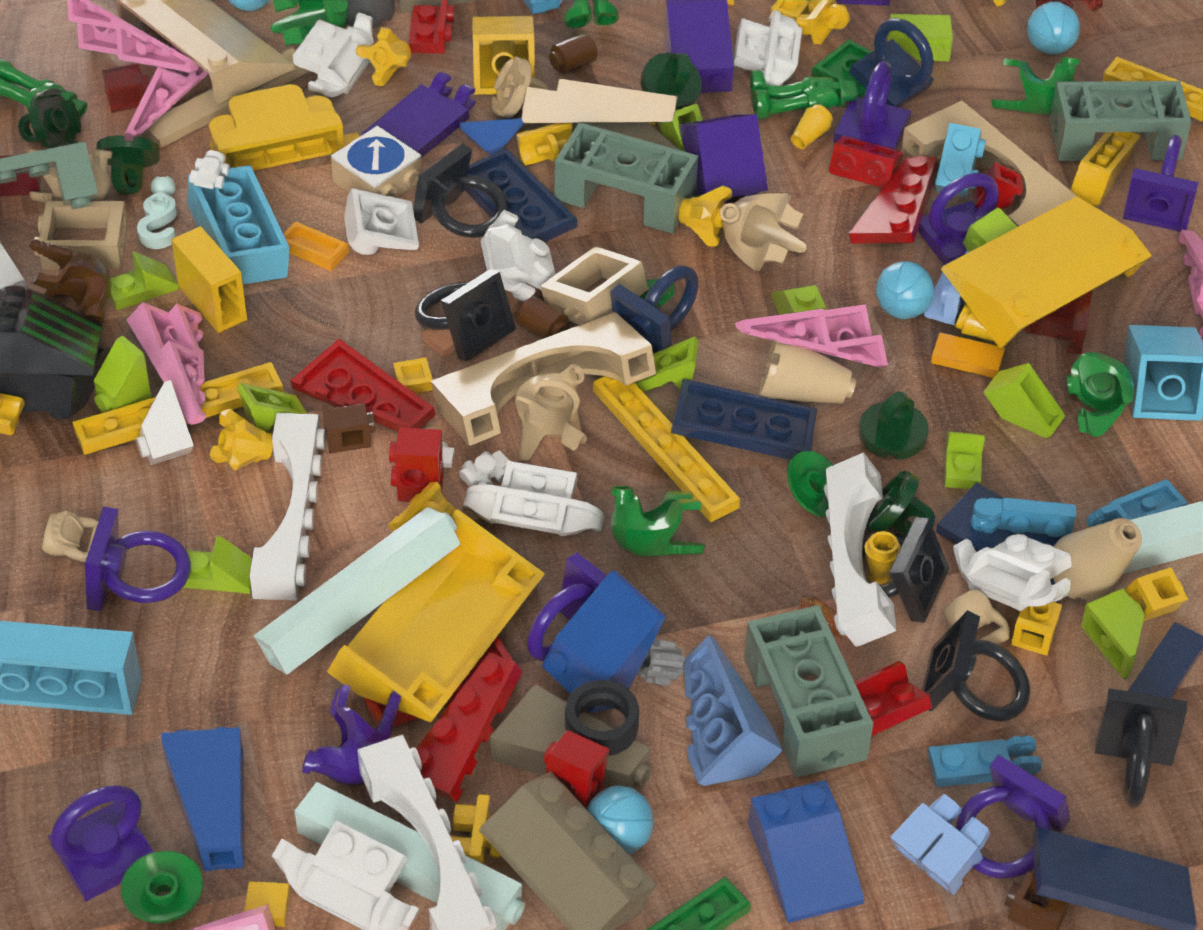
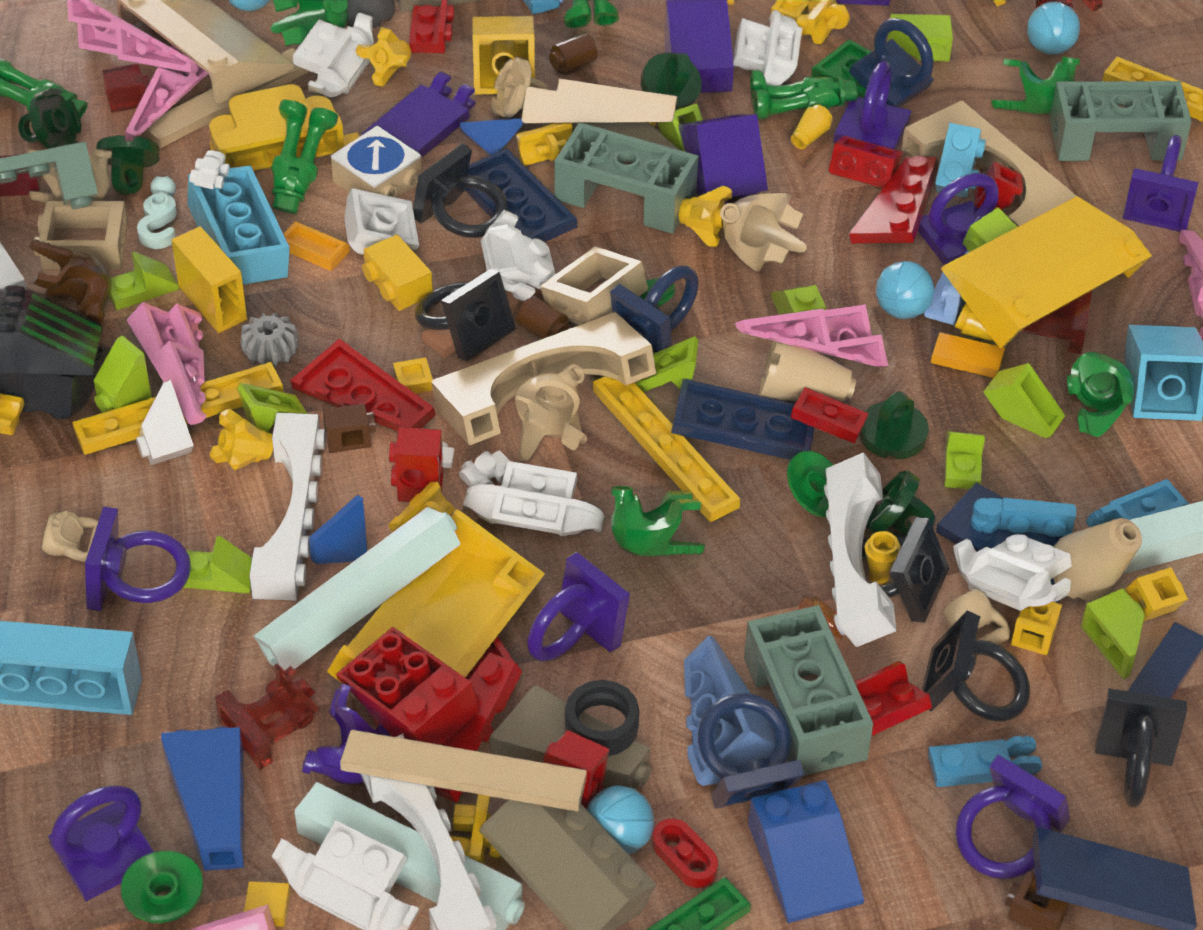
(269, 339): none -> light grey gear
(284, 695): none -> clear red tile
(293, 173): none -> green piece
(341, 536): none -> blue slope
(397, 272): none -> yellow brick
(410, 689): none -> red slope
(464, 770): none -> tan tile
(605, 637): blue slope -> none
(662, 663): light grey gear -> none
(687, 855): none -> red plate
(755, 776): none -> dark blue tile
(829, 415): none -> red plate
(939, 847): light blue hips -> none
(1103, 165): yellow slope -> none

